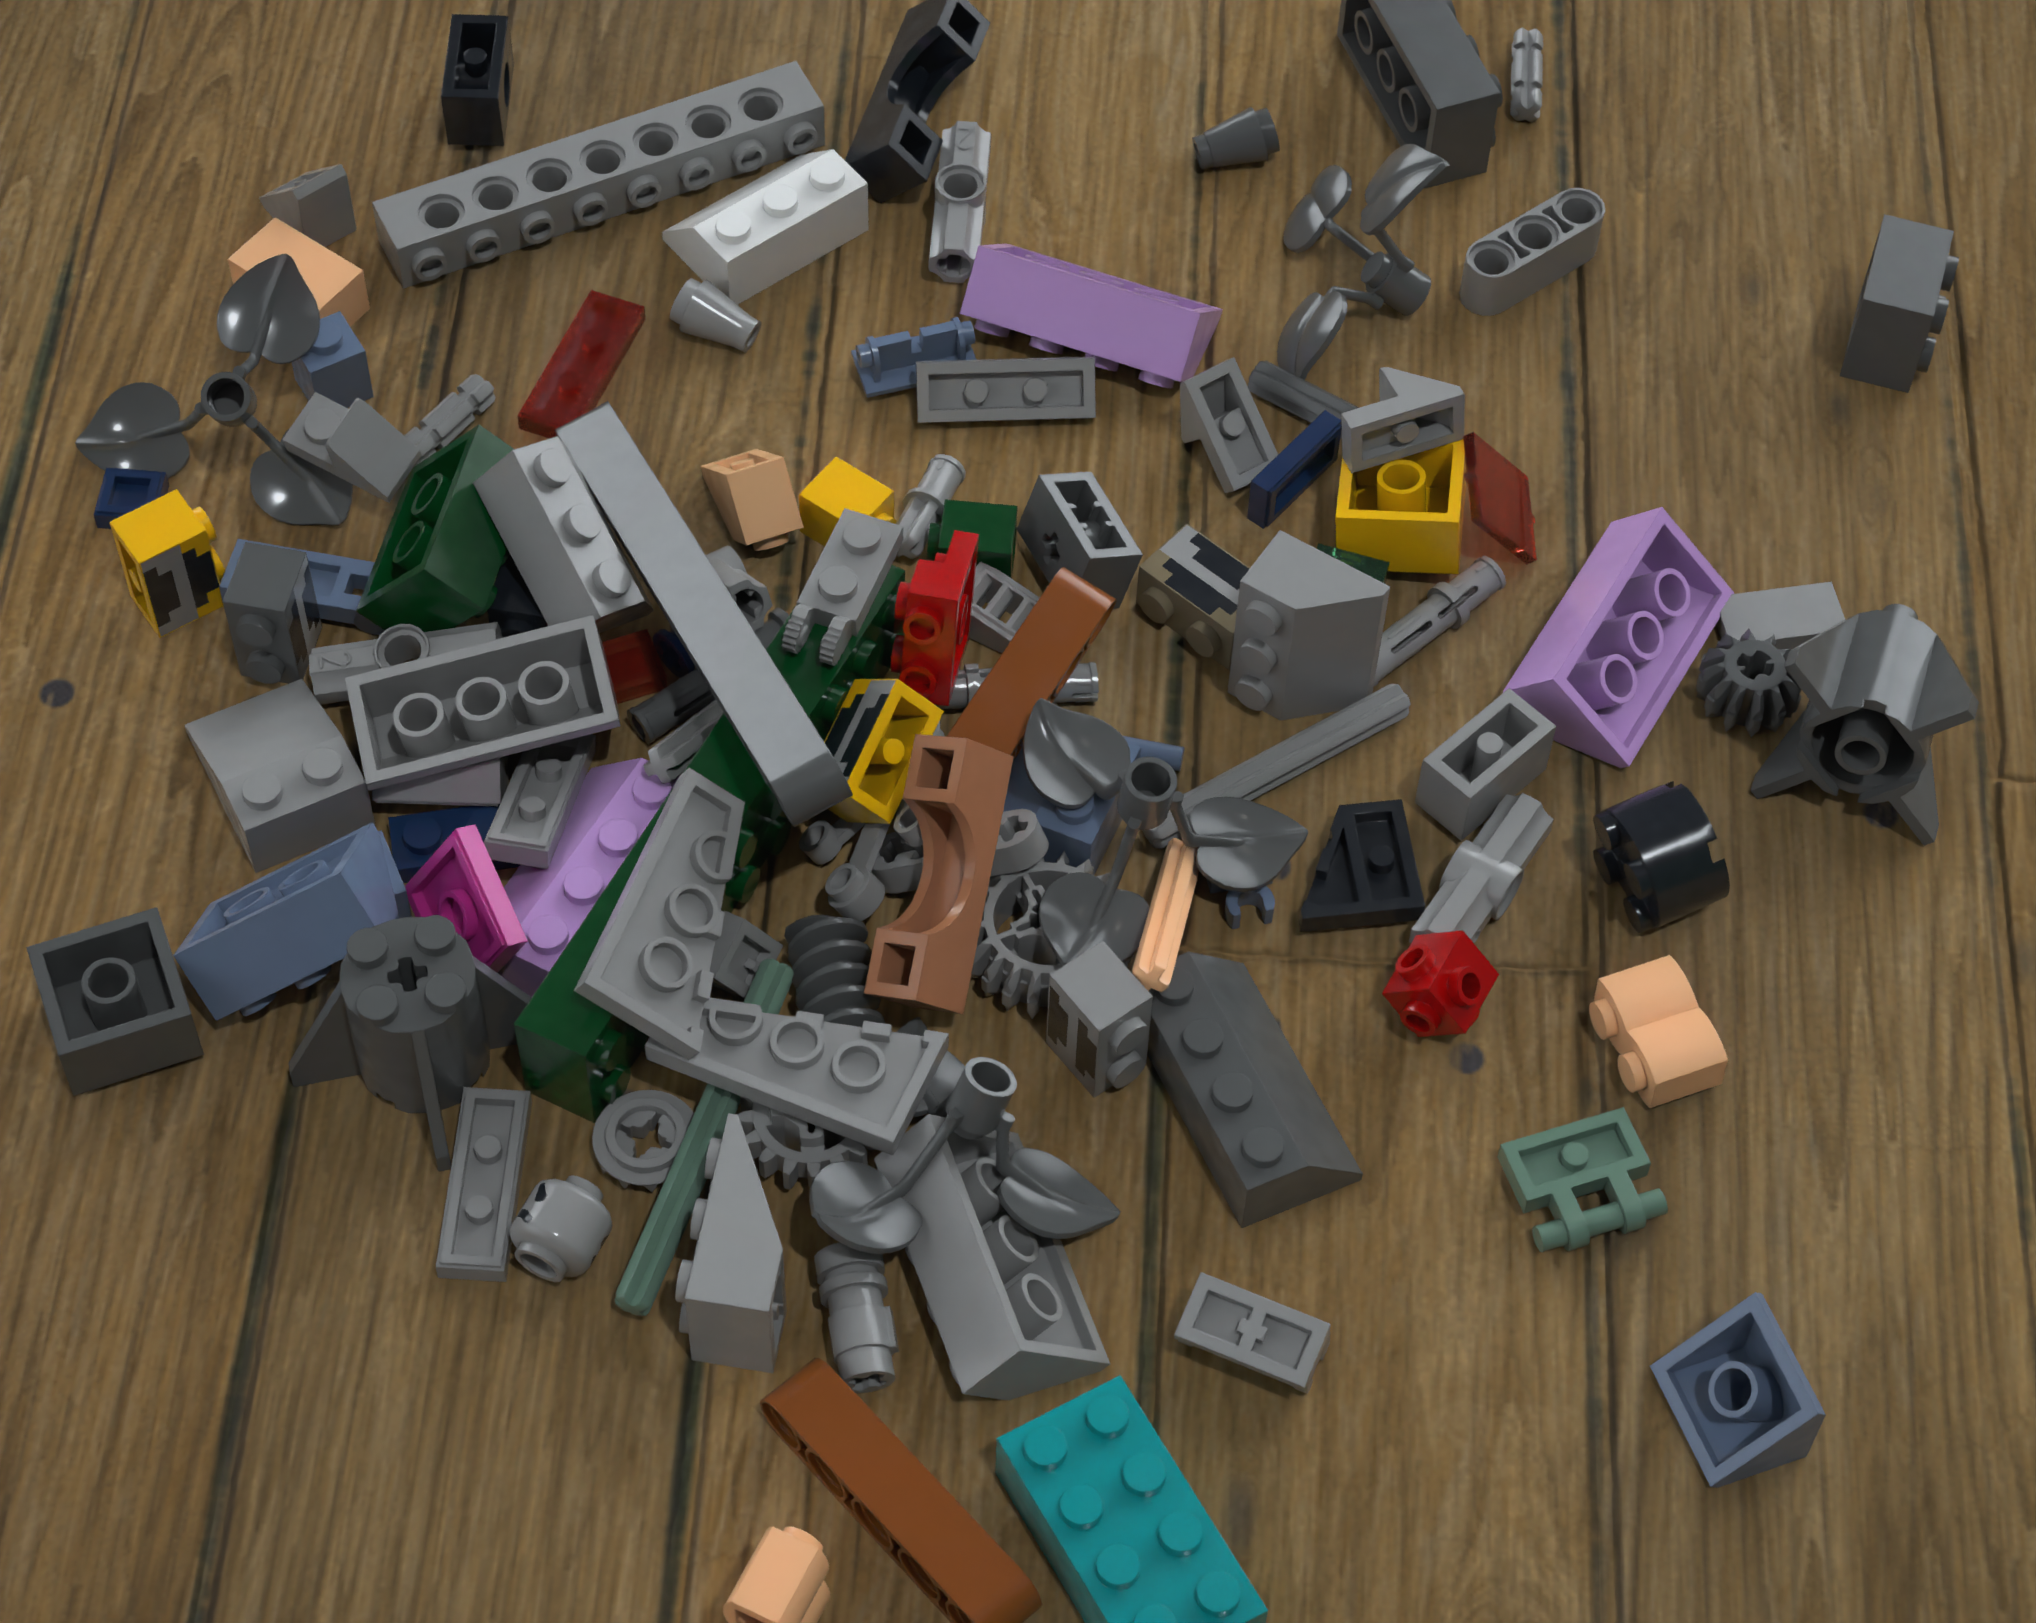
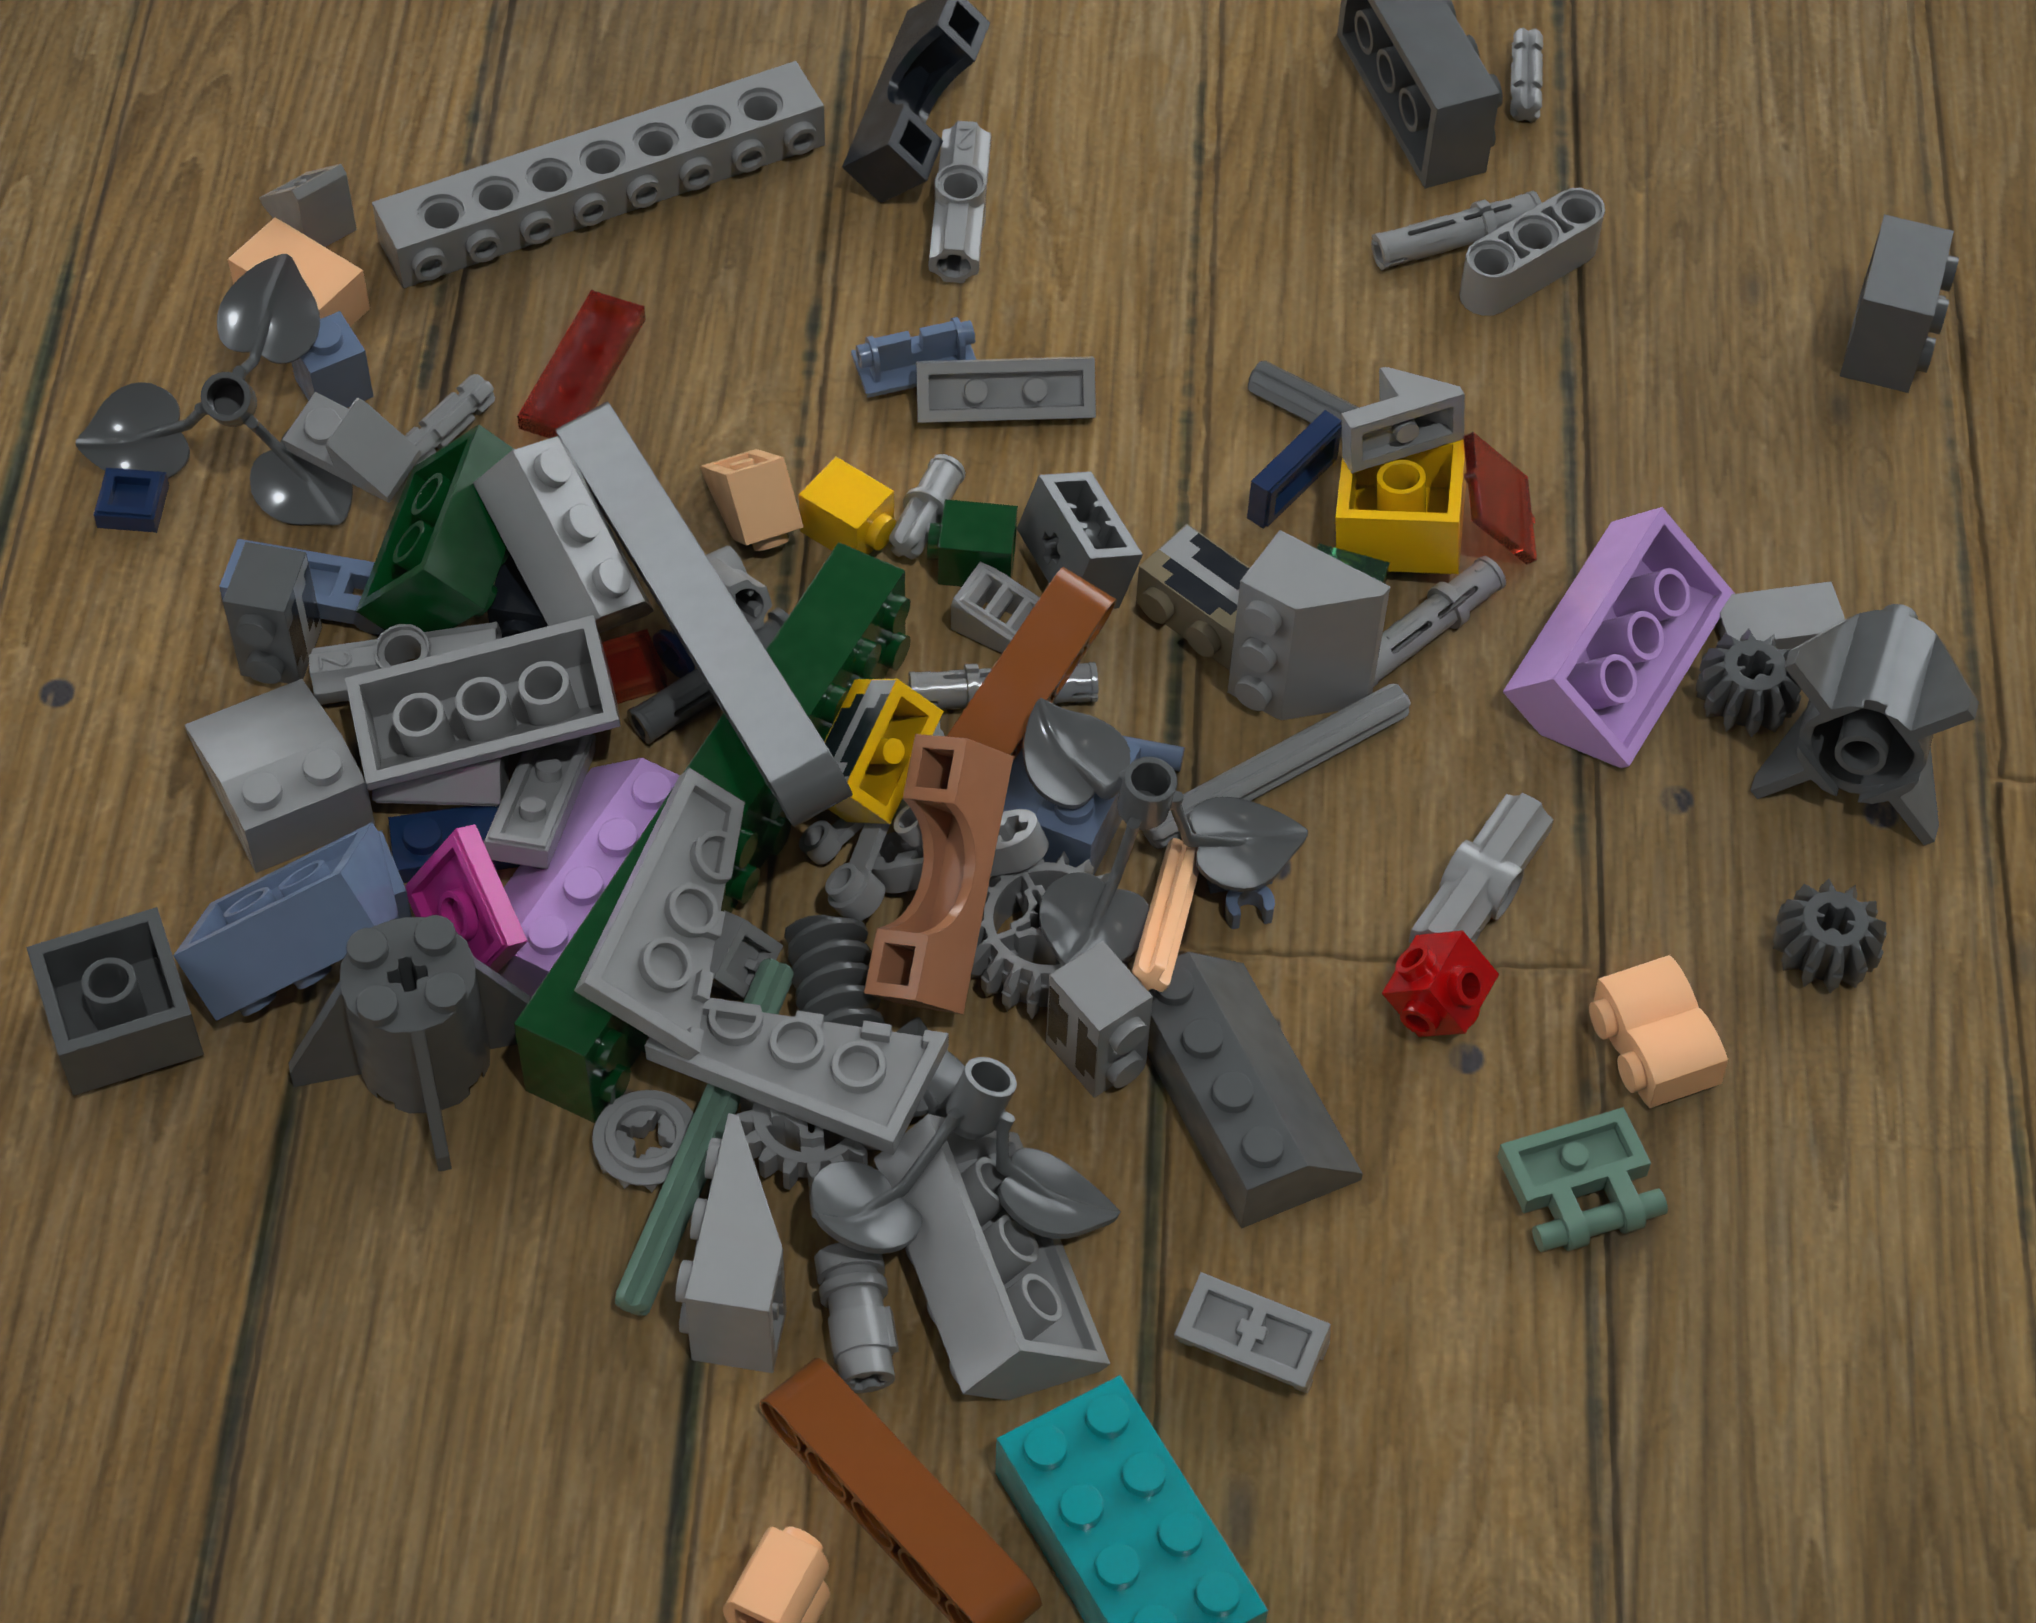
(169, 561): brick -> none
(477, 80): black brick -> none
(484, 1184): light grey tile -> none
(560, 1228): light grey head -> none
(676, 751): light grey axle -> none
(712, 315): light grey cone -> none
(774, 224): white slope -> none
(844, 583): light grey hinge -> none
(936, 620): red plate -> none
(1089, 313): lavender slope -> none
(1226, 420): light grey slope -> none
(1238, 140): dark grey cone -> none
(1365, 871): black wing -> none
(1387, 276): dark grey plant -> none
(1448, 231): none -> light grey pin
(1484, 762): light grey brick -> none
(1660, 855): black brick -> none
(1740, 1395): sand blue slope -> none
(1829, 935): none -> dark grey gear

